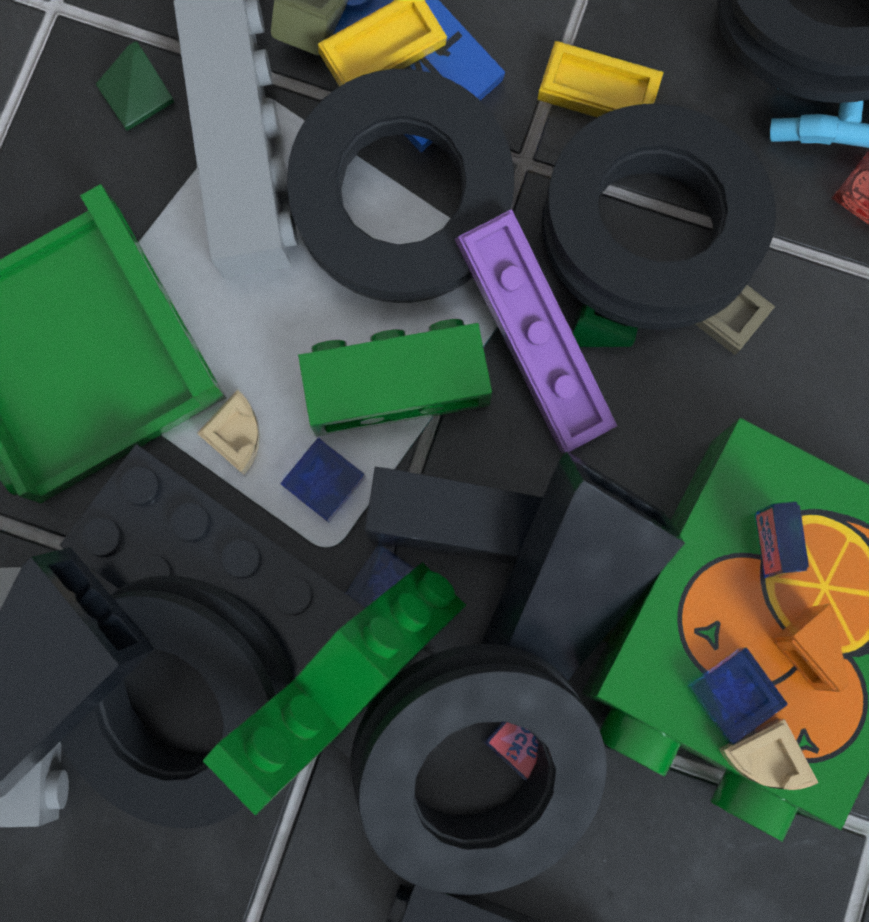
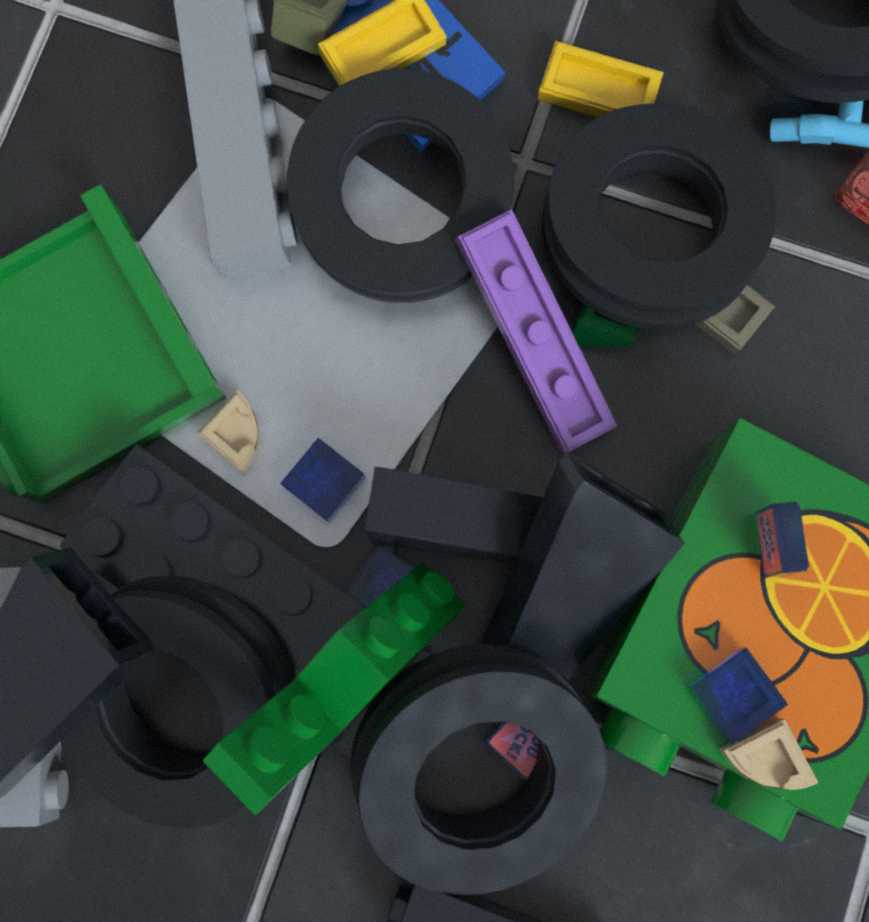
(133, 87): dark green slope -> none
(395, 377): green brick -> none
(815, 648): orange slope -> none

